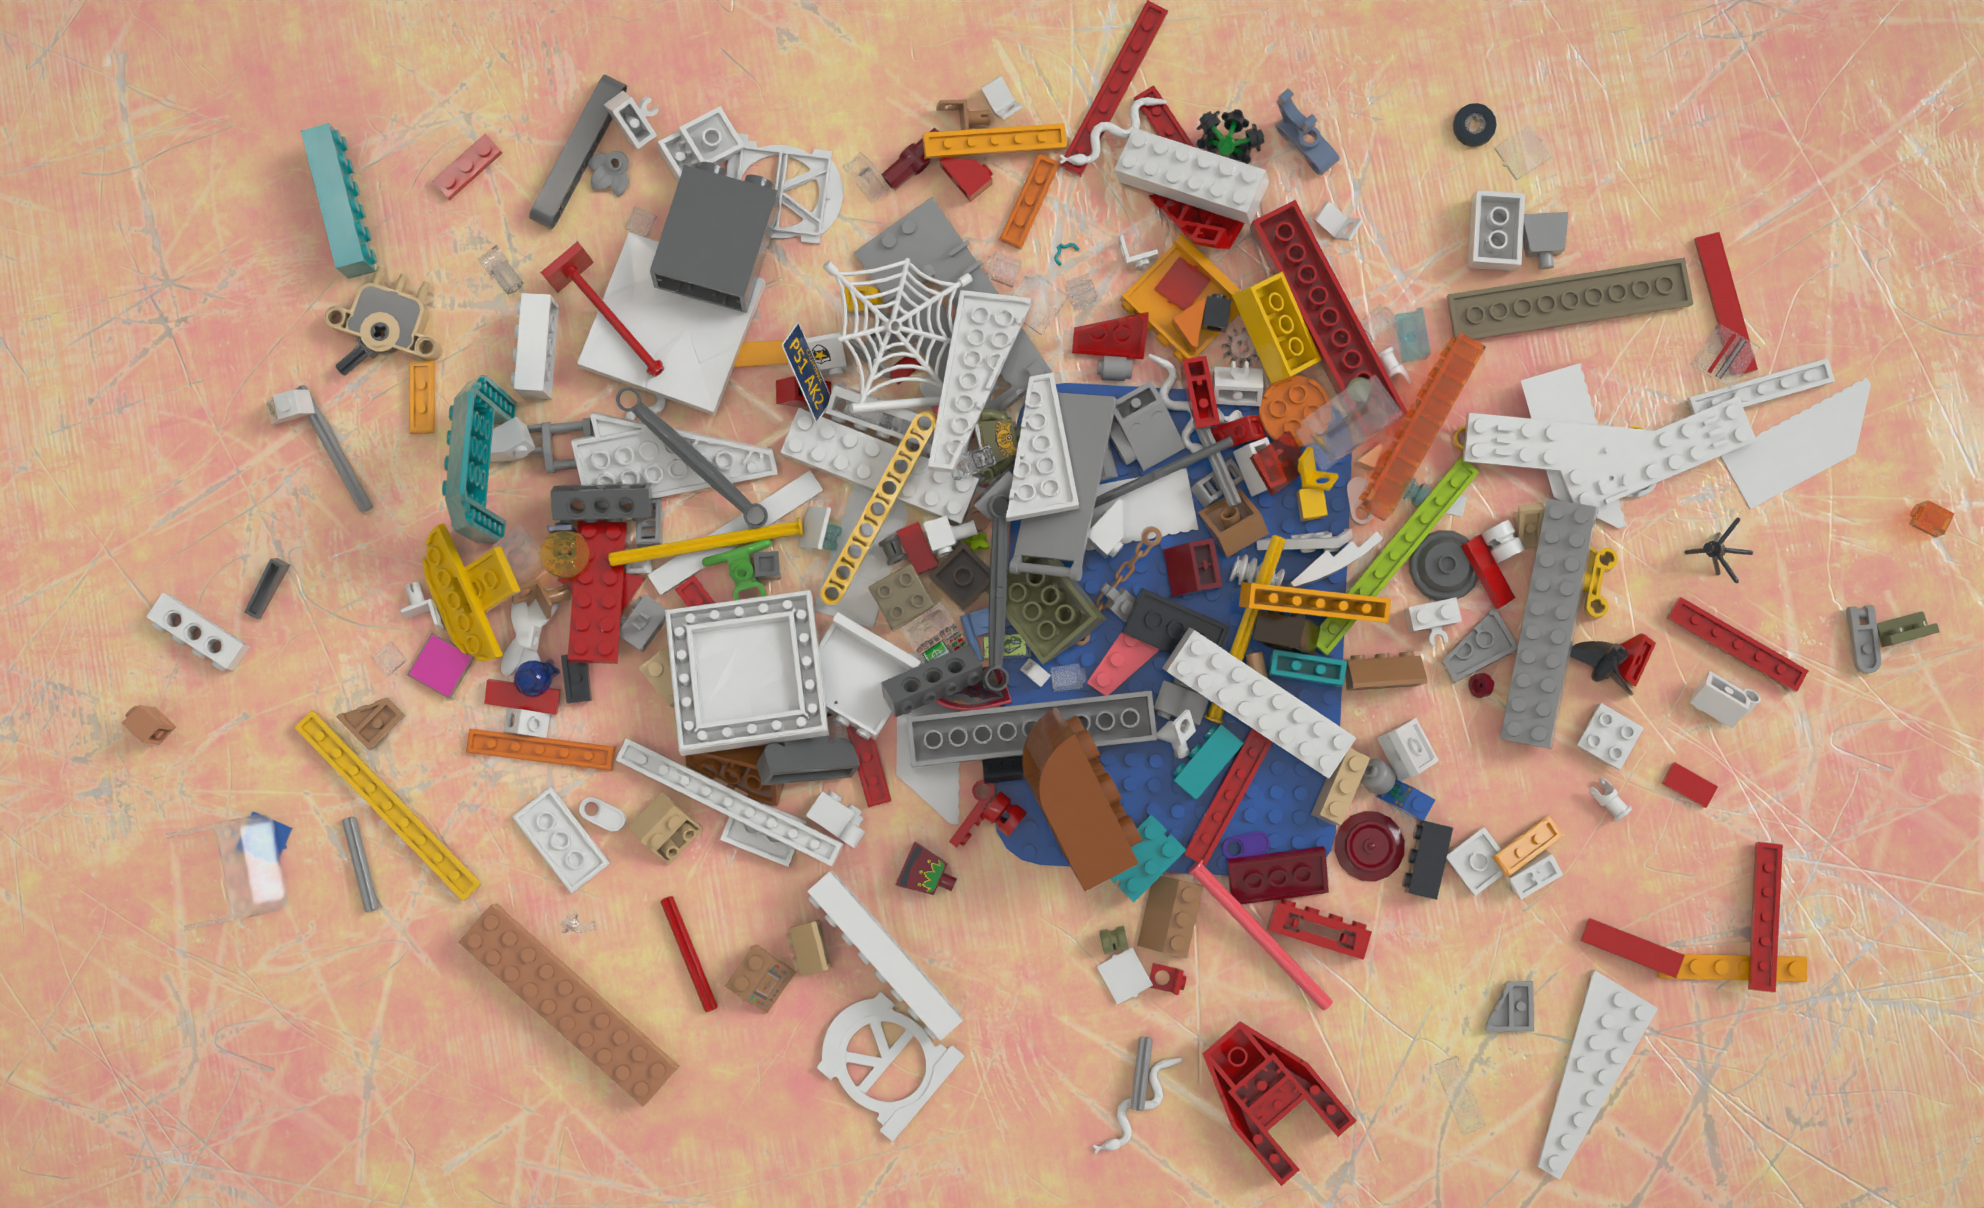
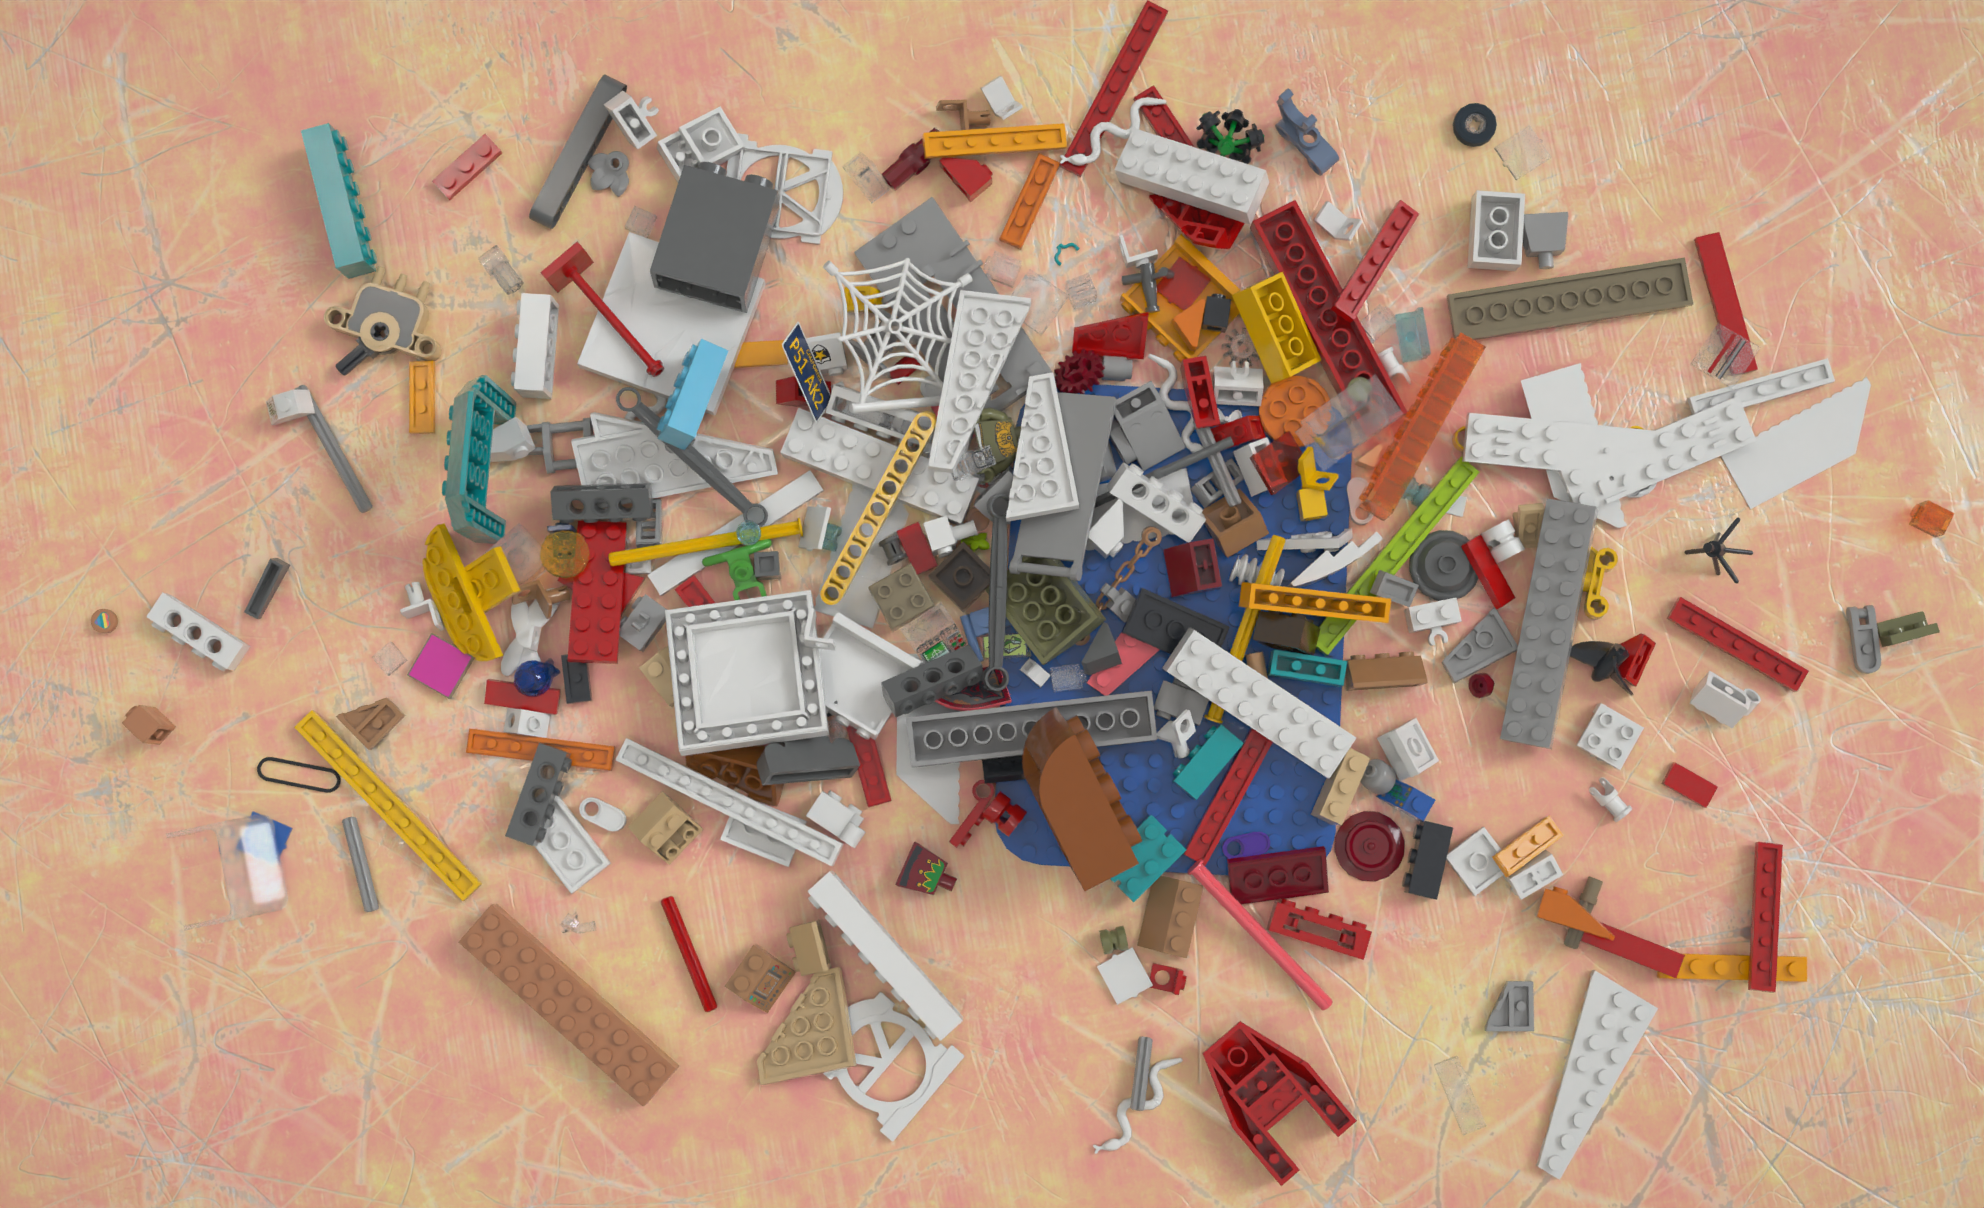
(104, 621): none -> nougat tile
(297, 784): none -> black piece
(519, 827): none -> dark grey brick
(691, 394): none -> medium azure brick
(748, 532): none -> clear light blue wheel
(808, 629): none -> white bracket
(813, 1036): none -> tan plate
(1079, 372): none -> dark red gear
(1101, 653): none -> dark grey slope
(1148, 278): none -> dark grey piece
(1184, 526): none -> white brick
(1375, 261): none -> plate
(1395, 588): none -> light grey tile
(1566, 911): none -> orange slope
(1587, 900): none -> dark tan axle

